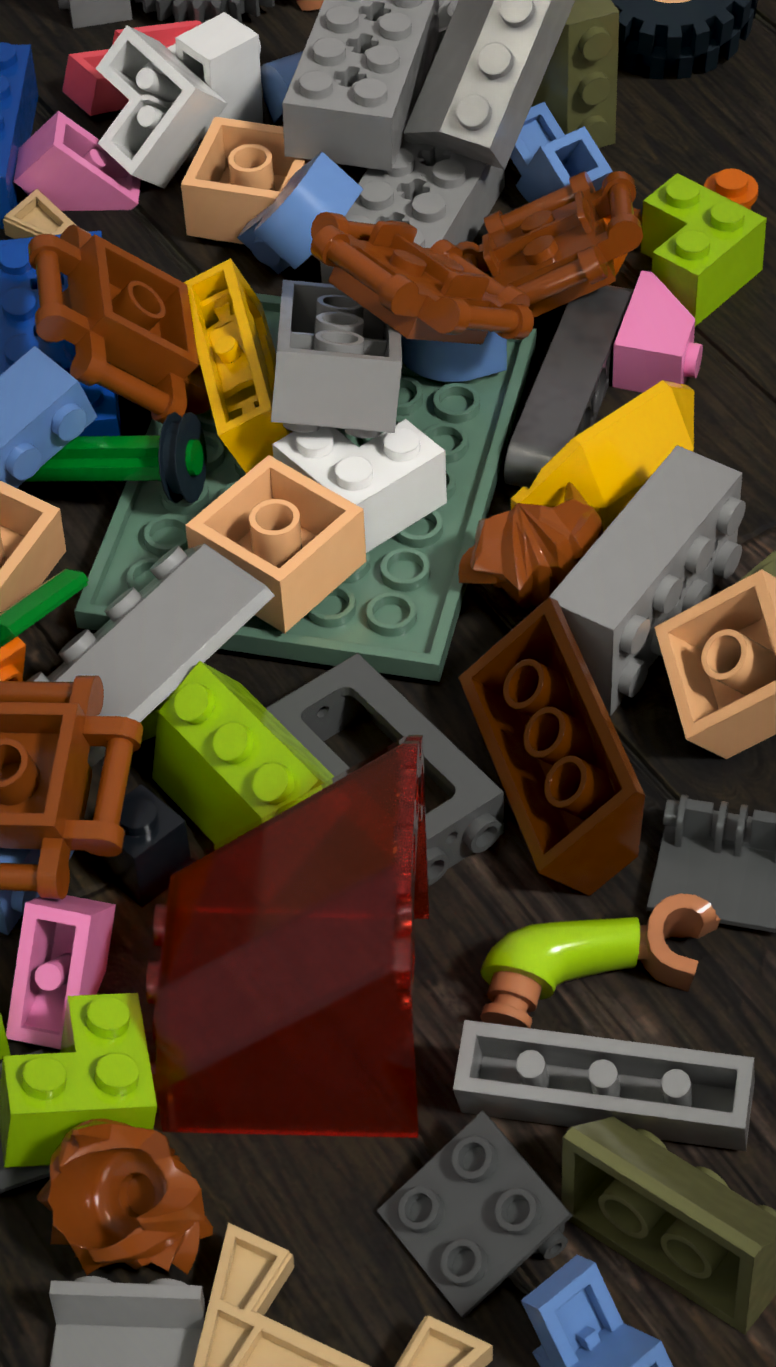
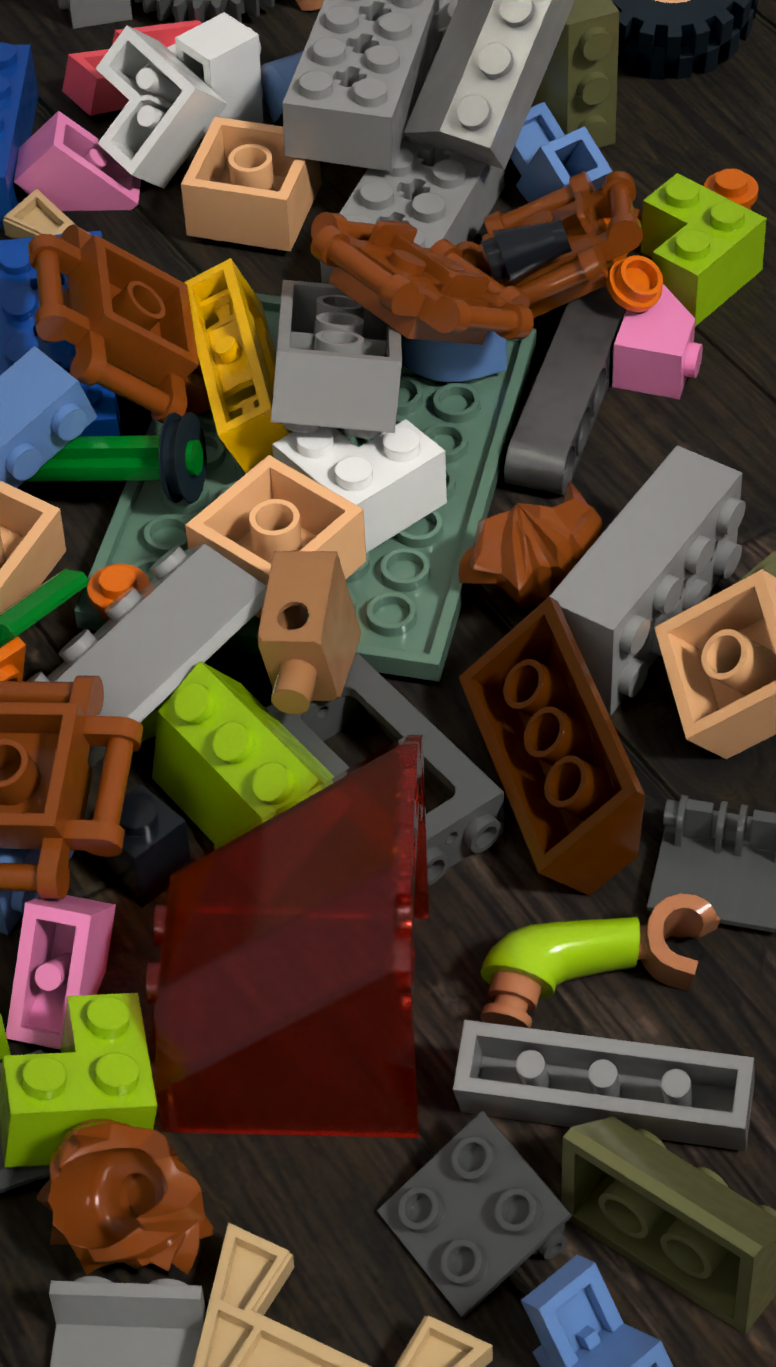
(112, 582): none -> orange plate
(283, 230): medium blue brick -> none
(301, 653): none -> medium nougat torso
(524, 250): none -> black cone
(617, 452): yellow wedge -> none
(635, 283): none -> orange plate

